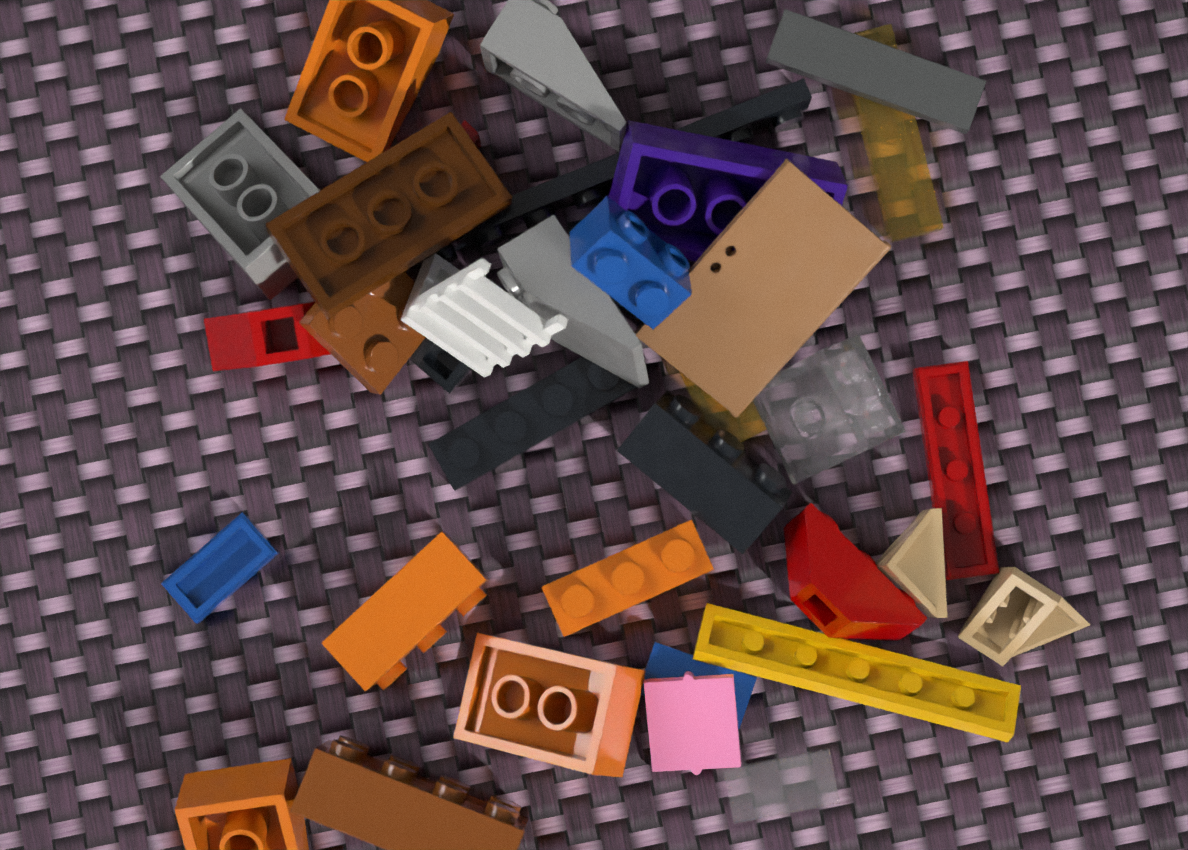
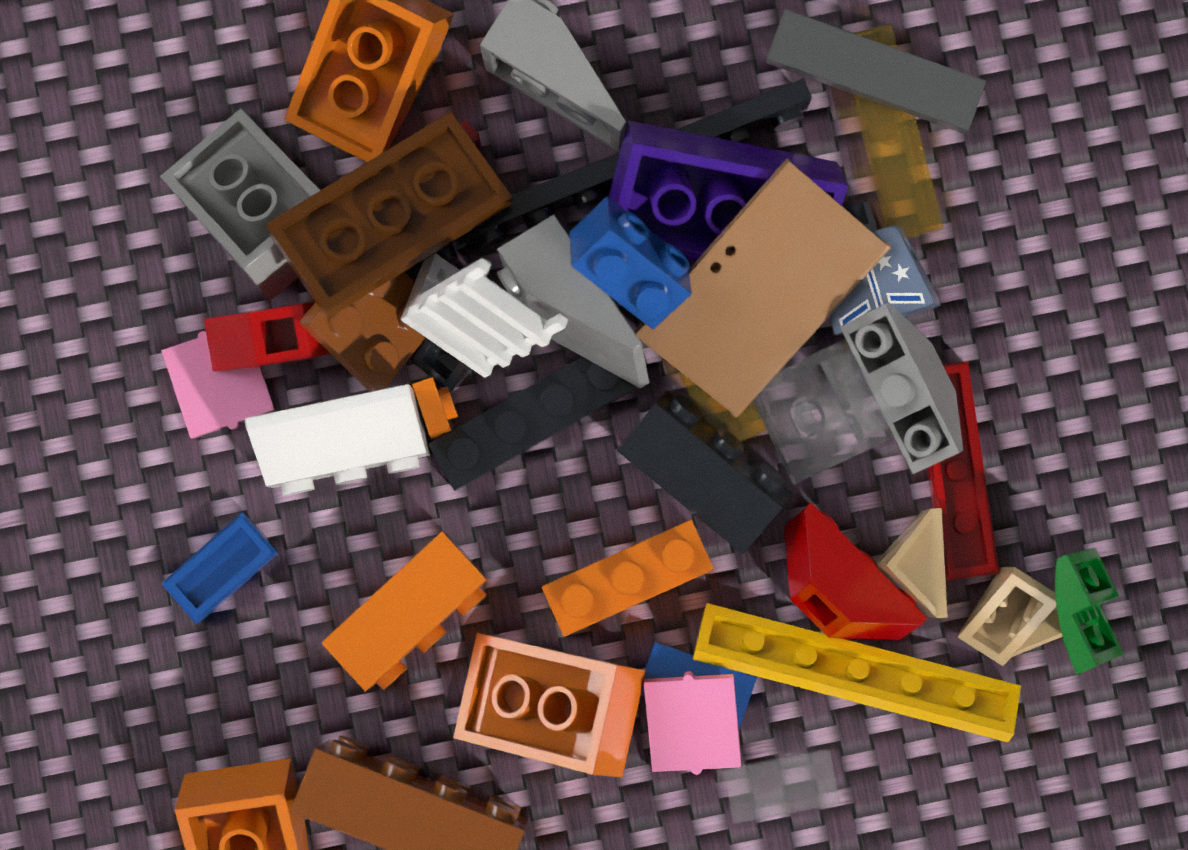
(210, 397): none -> bright pink piece
(339, 439): none -> white slope
(435, 406): none -> orange plate
(894, 278): none -> sand blue torso
(907, 385): none -> light grey slope
(1079, 592): none -> green slope

